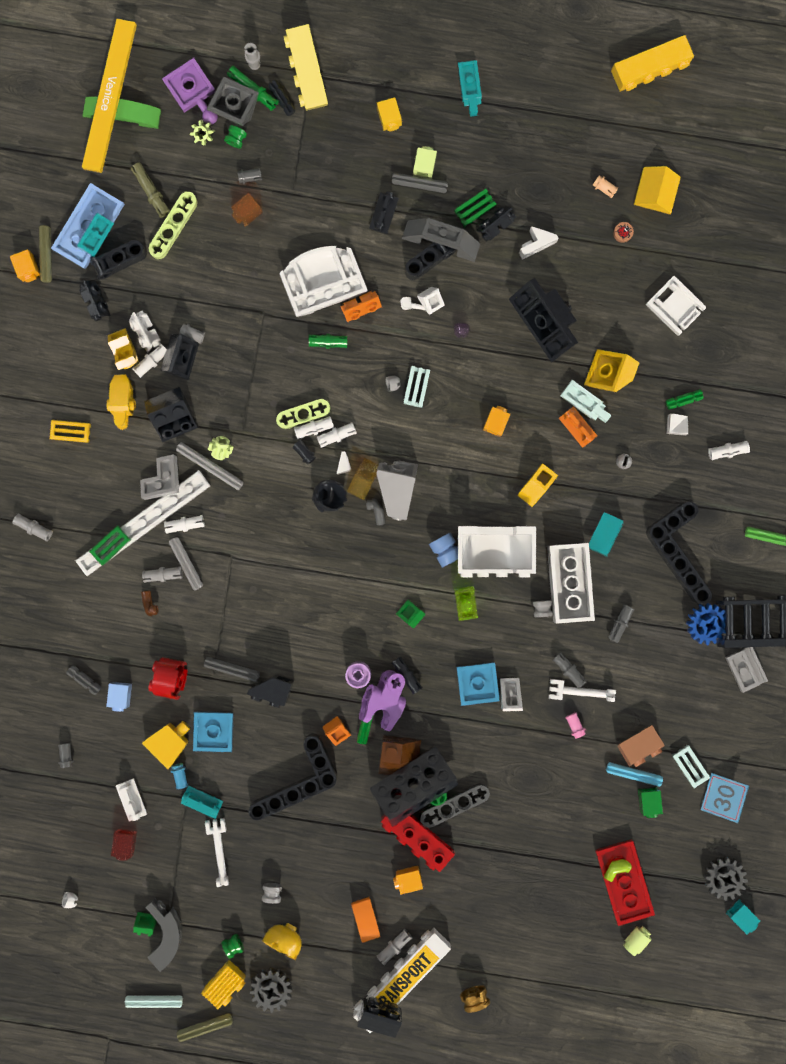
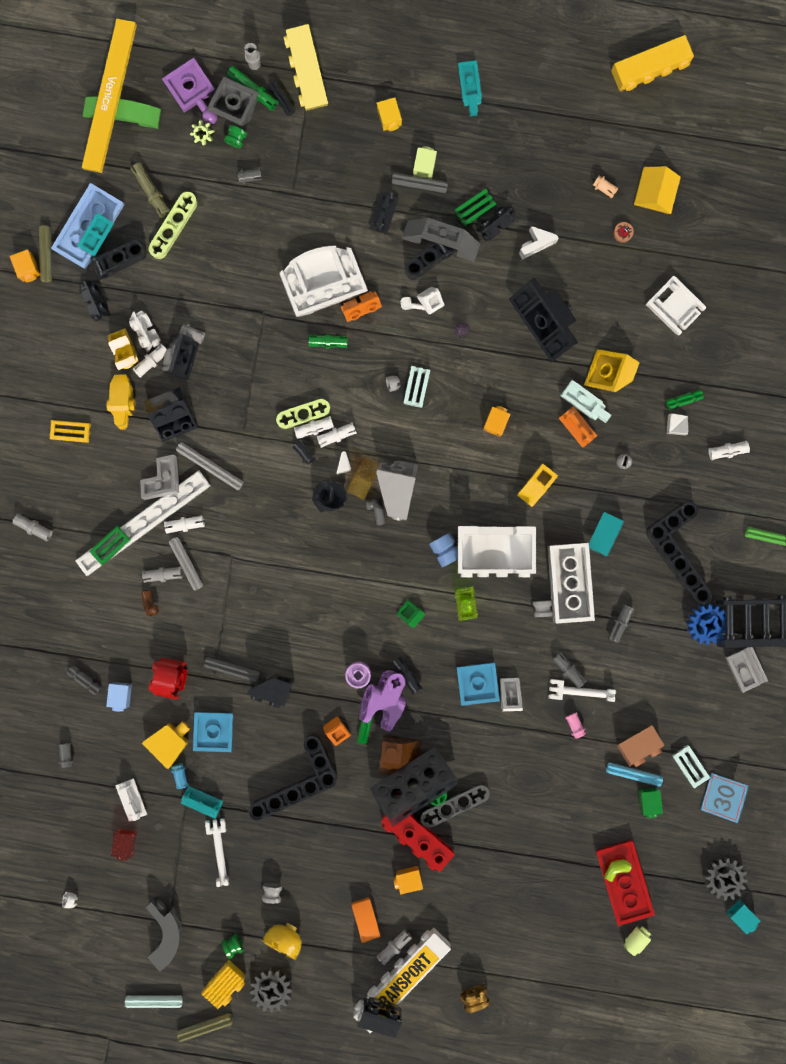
(144, 924): green tile -> none
(220, 447): yellowish green gear -> none
(246, 210): clear orange brick -> none

